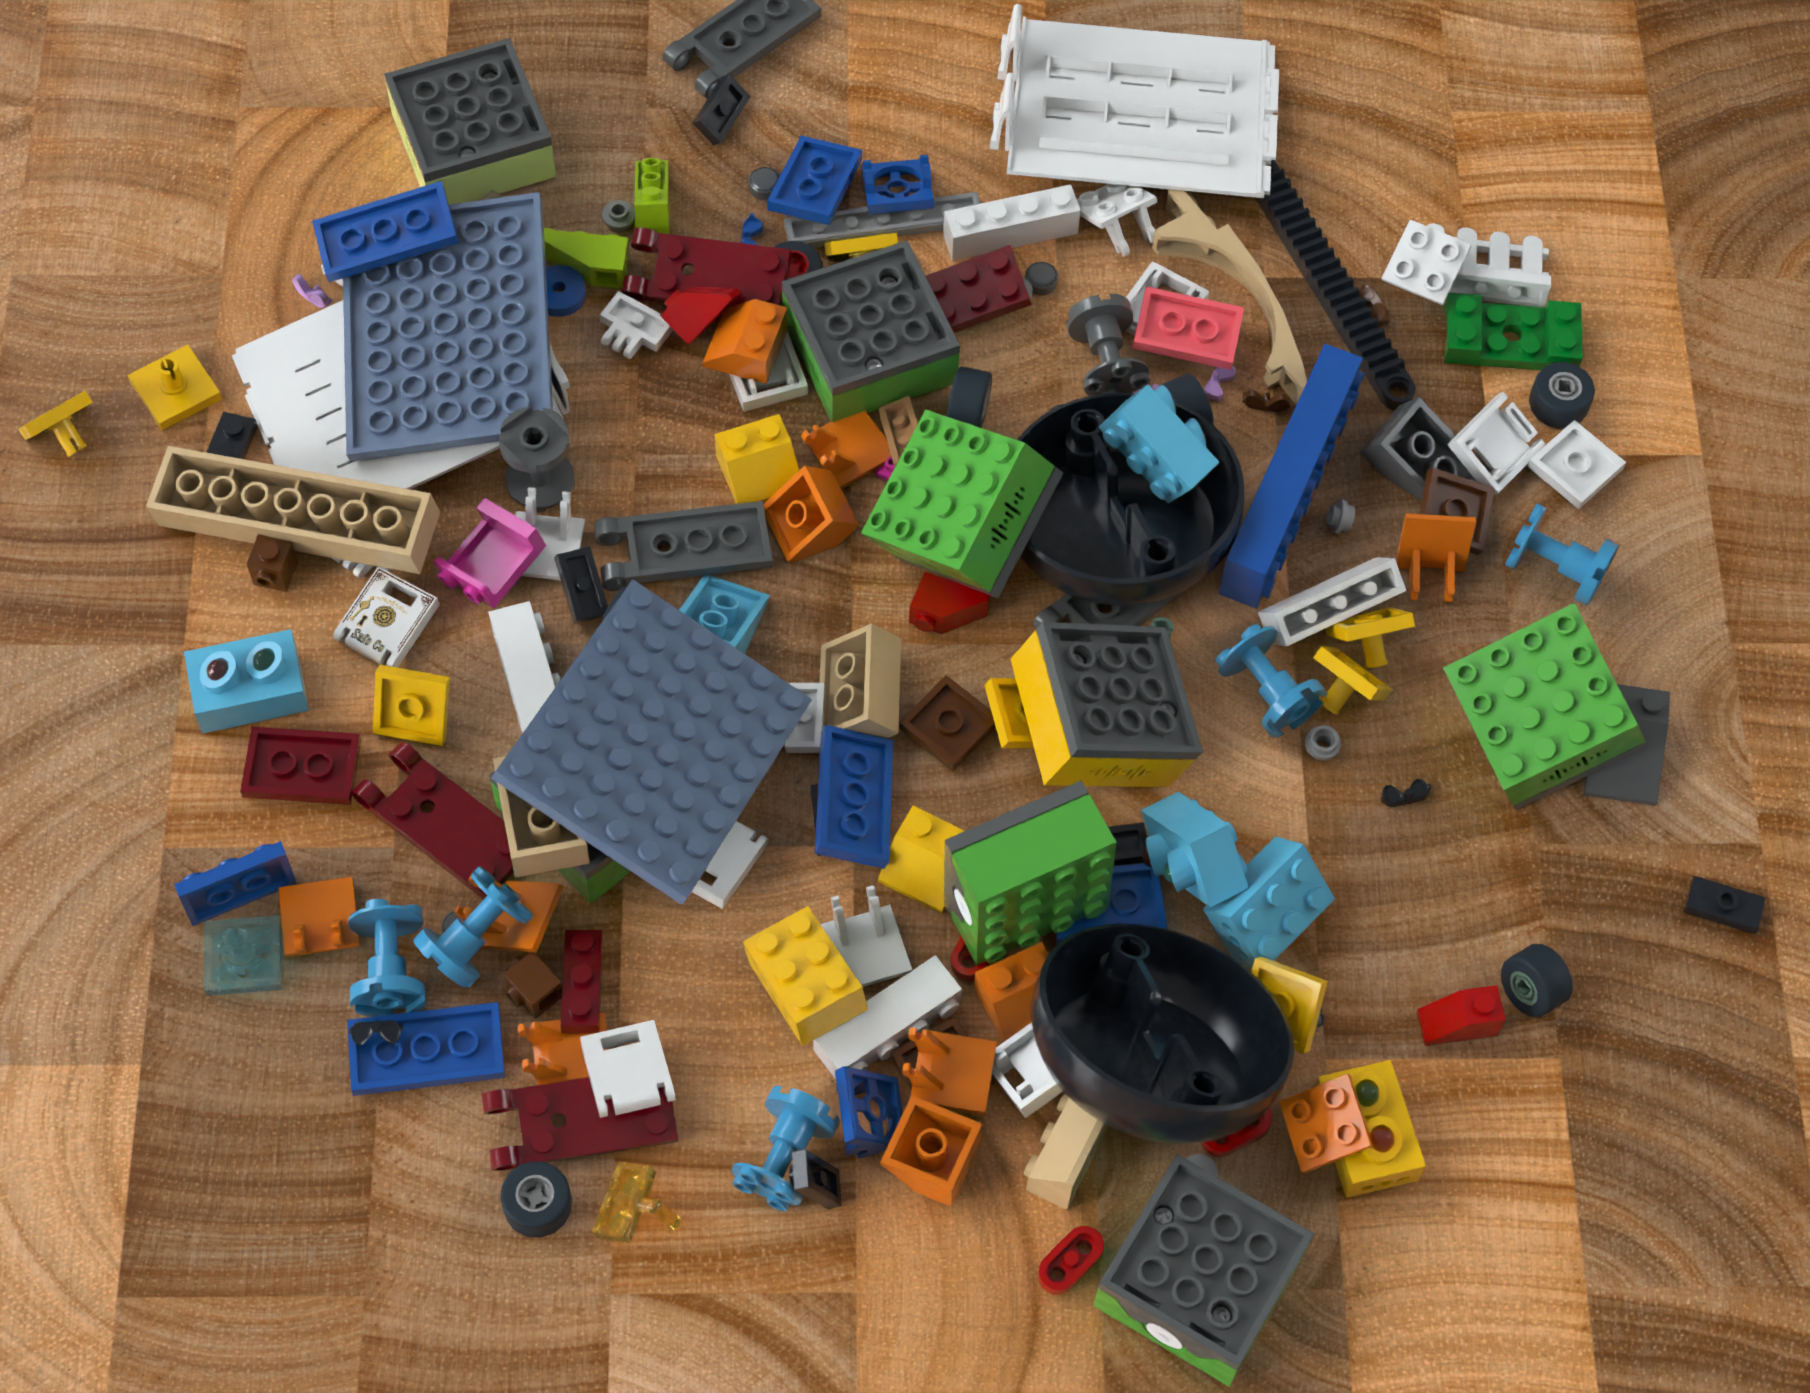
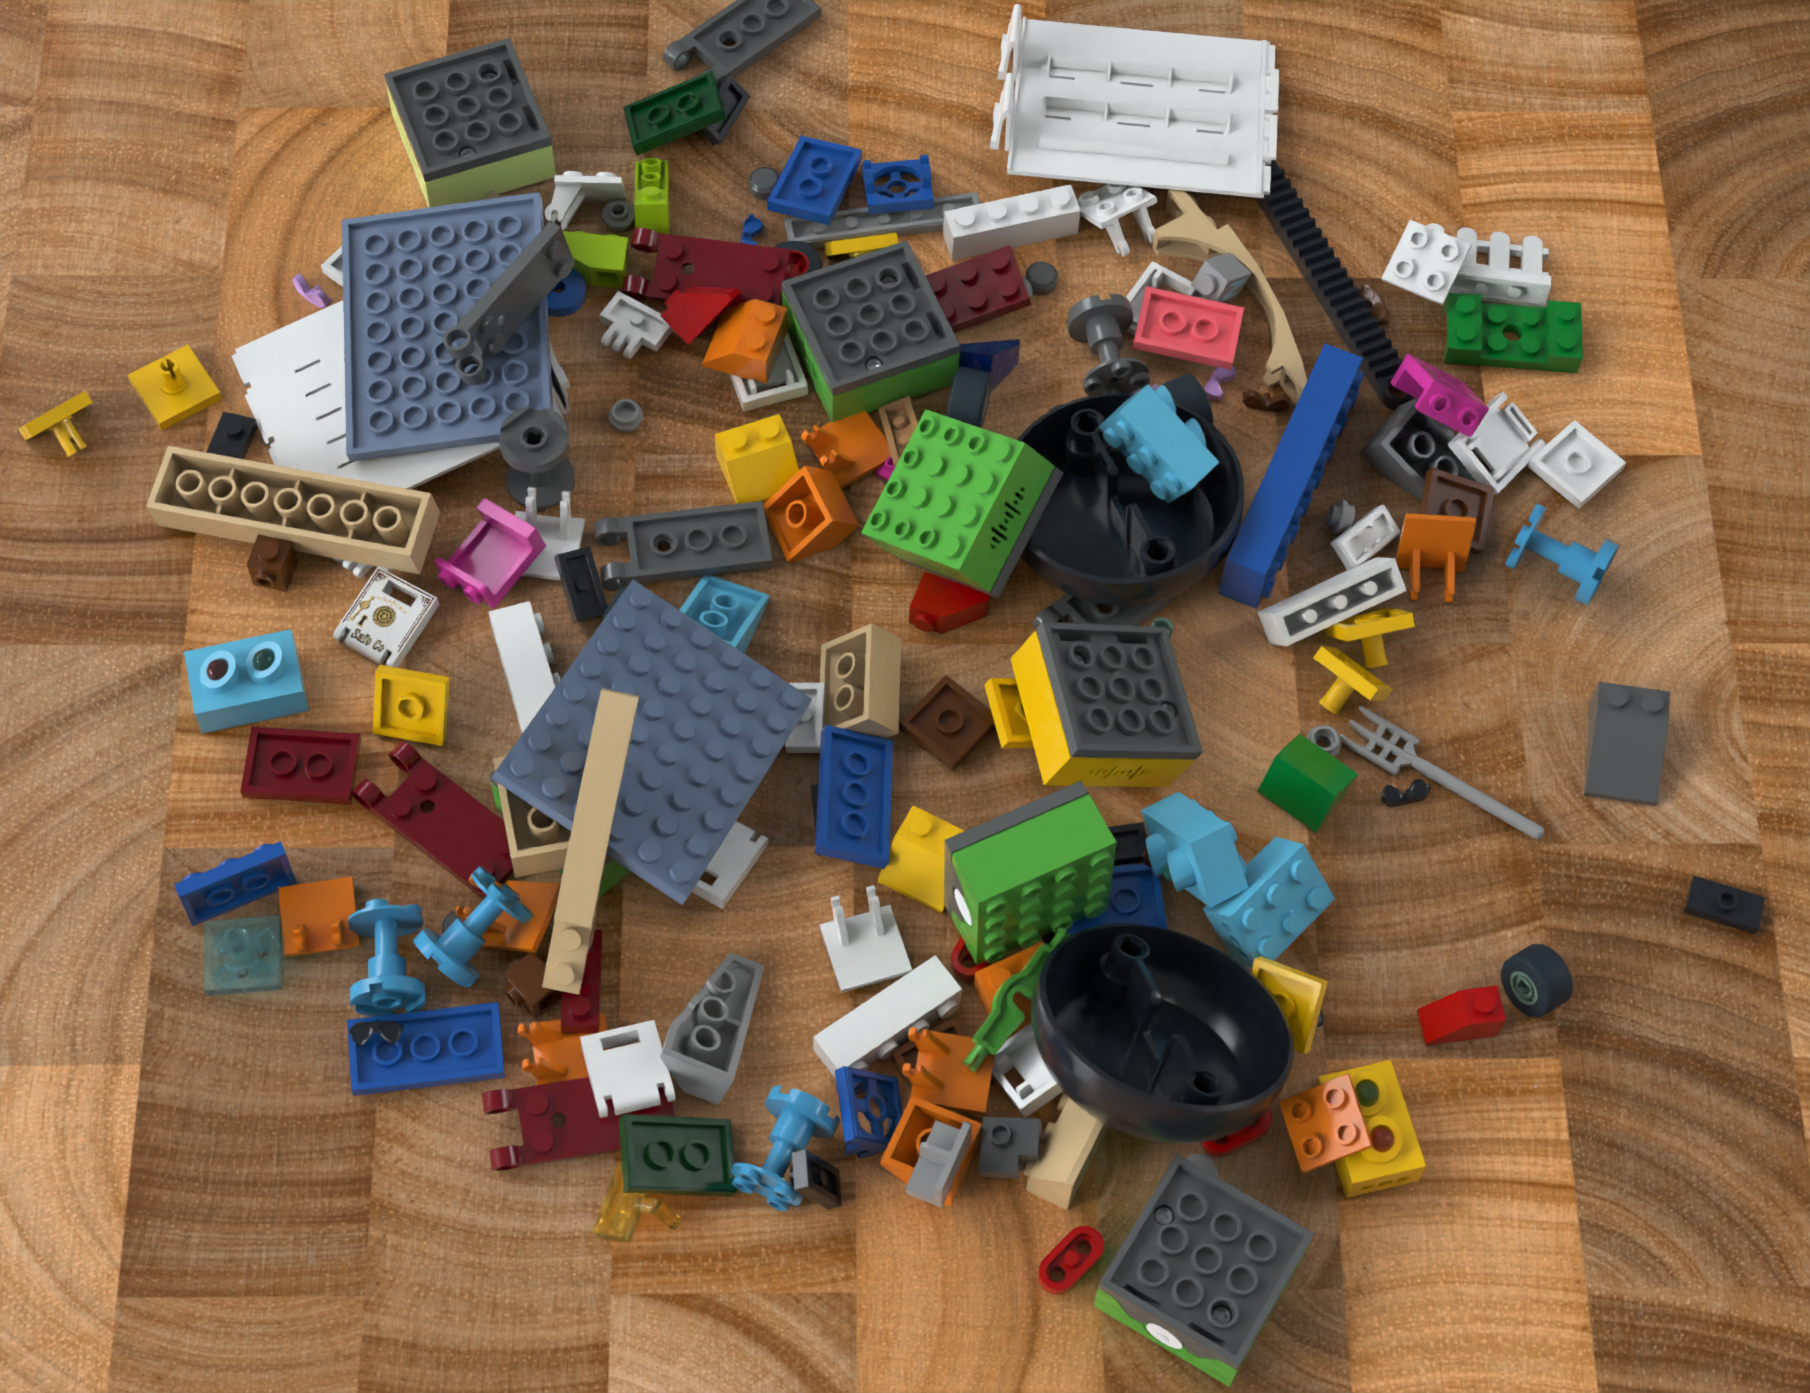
(385, 231): blue plate -> none
(509, 302): none -> dark grey hinge
(536, 1184): black wheel -> none
(574, 188): none -> white plate
(589, 841): none -> tan slope
(625, 415): none -> light grey plate
(674, 112): none -> dark green tile
(676, 1155): none -> dark green tile
(711, 1030): none -> light grey wedge
(805, 975): yellow piece -> none
(939, 1162): none -> light grey panel
(991, 356): none -> clear blue slope
(1005, 1014): none -> bright green piece
(1008, 1145): none -> dark grey brick
(1221, 278): none -> light grey brick
(1288, 701): dark azure piece -> none
(1306, 782): none -> green slope
(1366, 537): none -> white plate
(1408, 757): none -> light grey piece
(1440, 395): none -> dark pink panel
(1545, 707): bright green piece -> none
(1561, 394): black wheel -> none

